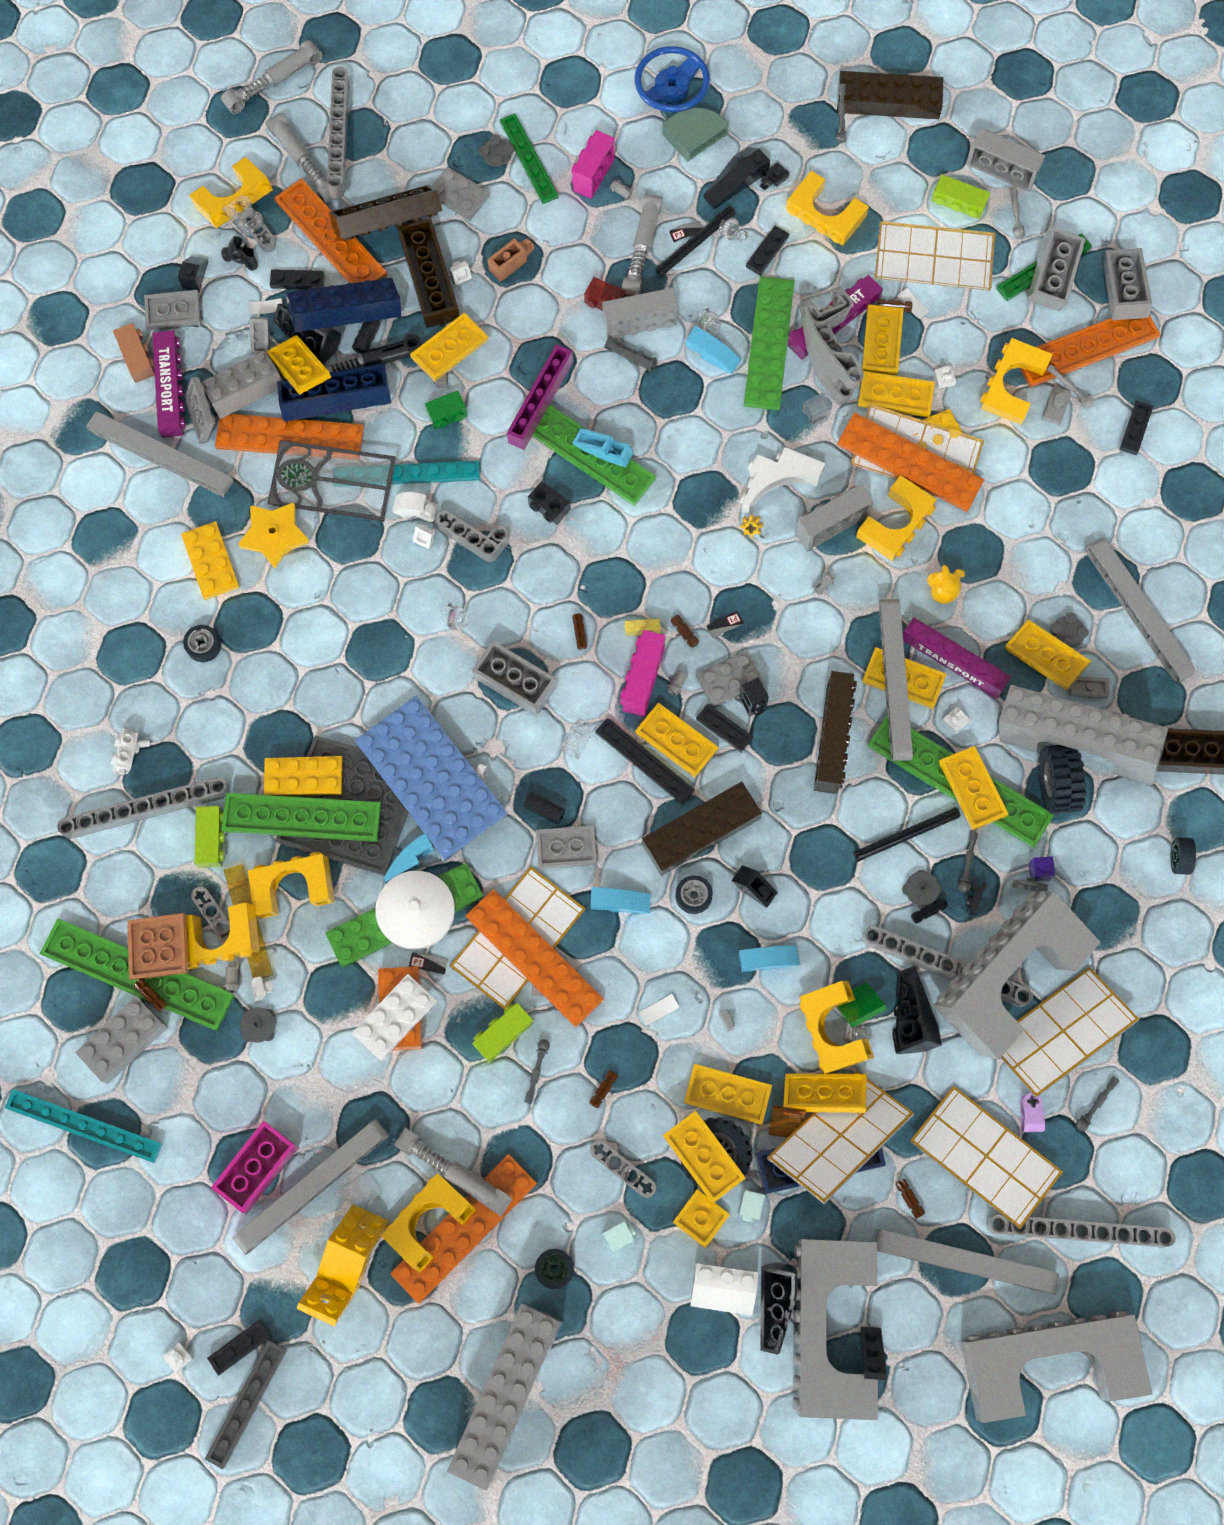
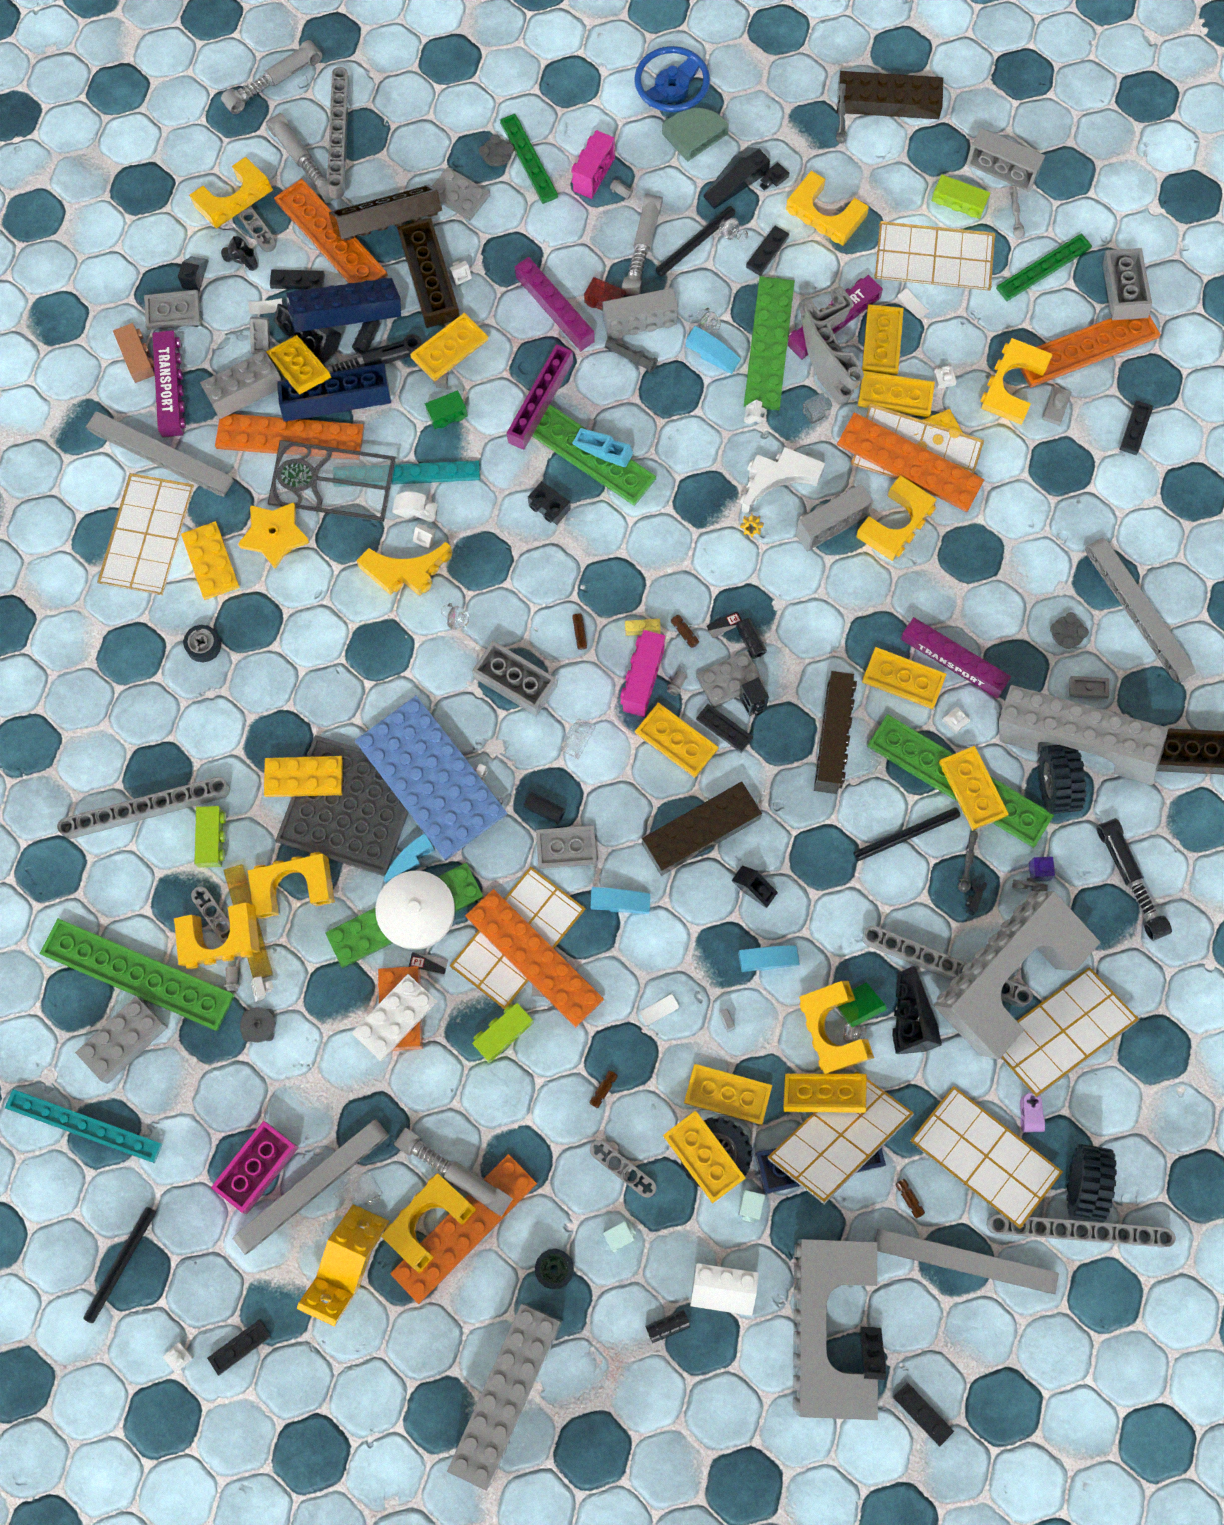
(119, 1265): none -> black axle
(127, 746): white brick -> none
(145, 534): none -> clear piece
(150, 995): reddish brown axle -> none
(157, 946): nougat plate -> none
(199, 410): light grey plate -> none
(239, 219): clear brick -> none
(246, 1404): dark grey plate -> none
(301, 817): bright green plate -> none
(414, 572): none -> yellow arch
(485, 542): light grey beam -> none
(509, 258): nougat hinge -> none
(543, 1046): dark grey piece -> none
(554, 304): none -> magenta brick
(644, 761): black tile -> none
(667, 1326): none -> black axle
(685, 231): sticker -> none
(688, 886): wheel -> none
(701, 1218): yellow tile -> none
(751, 638): none -> black axle
(753, 412): none -> white tile
(777, 1303): black wedge -> none
(785, 1120): clear orange piece -> none
(826, 579): light grey pin -> none
(895, 680): light grey beam -> none
(896, 303): reddish brown axle -> none
(922, 889): dark grey piece -> none
(923, 1414): none -> black plate
(929, 910): black axle -> none
(945, 585): yellow hair -> none
(1047, 655): yellow plate -> none
(1056, 269): light grey brick -> none
(1084, 1121): dark grey piece -> none
(1085, 400): light grey piece -> none
(1091, 1183): none -> black wheel
(1108, 1342): light grey arch -> none
(1112, 835): none -> black piece
(1183, 855): black wheel -> none

